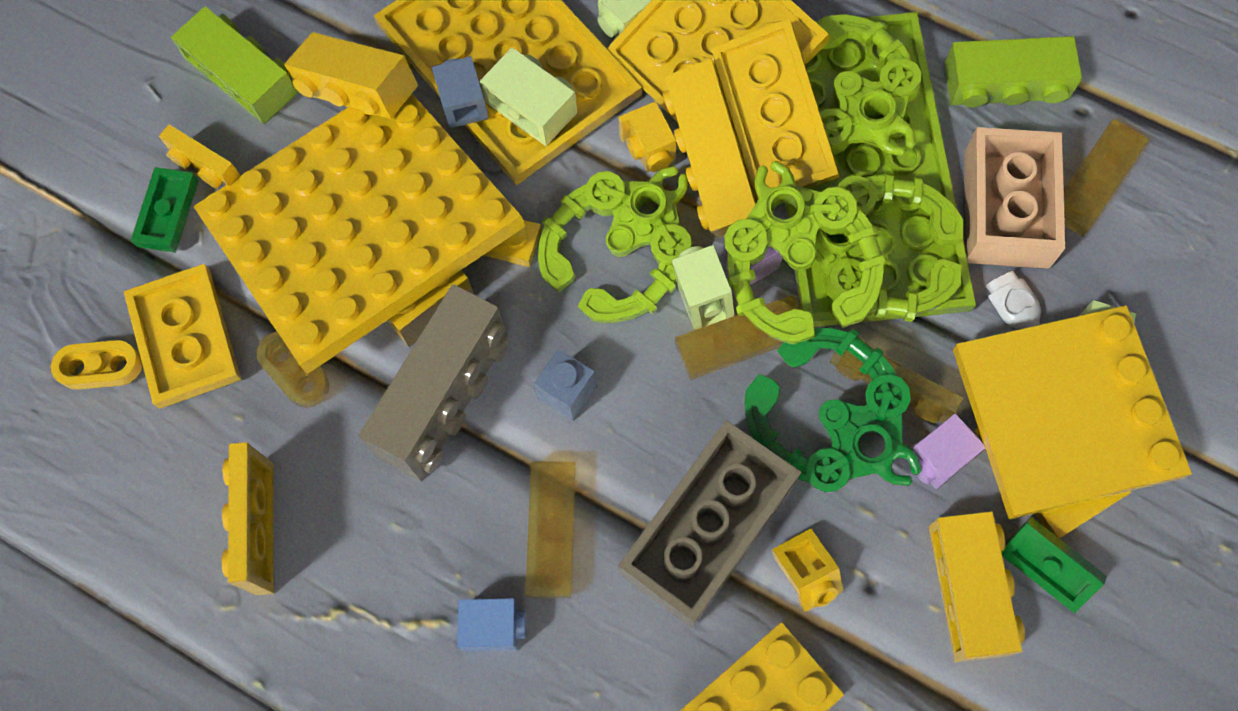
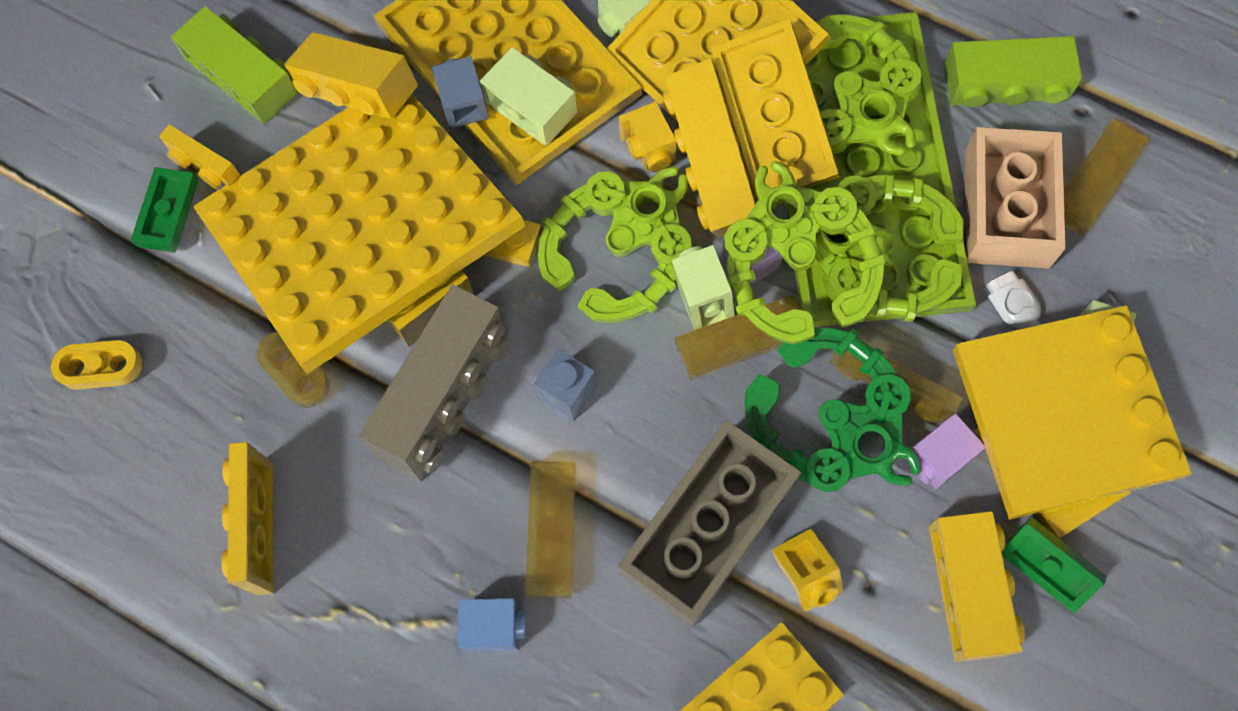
(181, 336): yellow plate -> none

